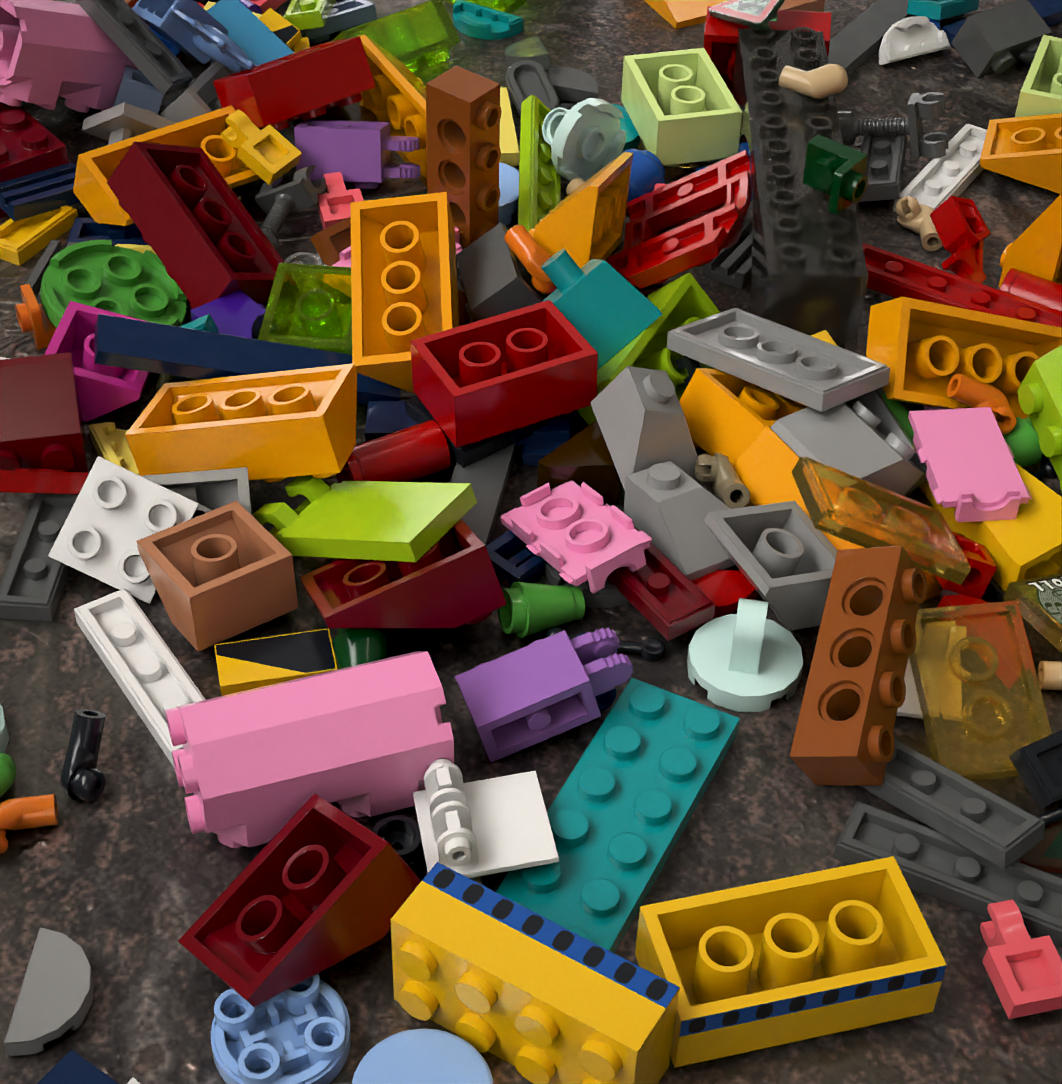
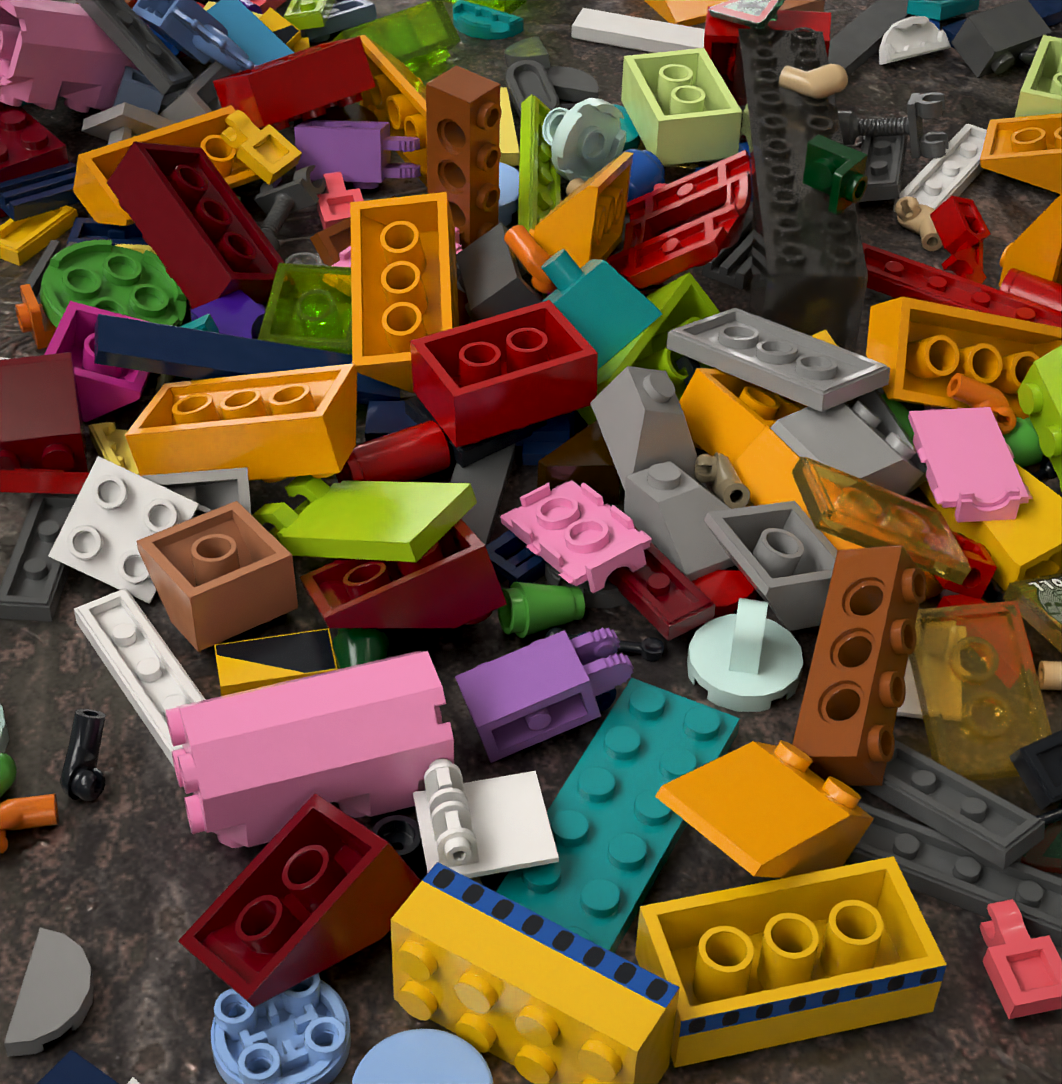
(635, 32): none -> white tile
(770, 810): none -> light orange slope

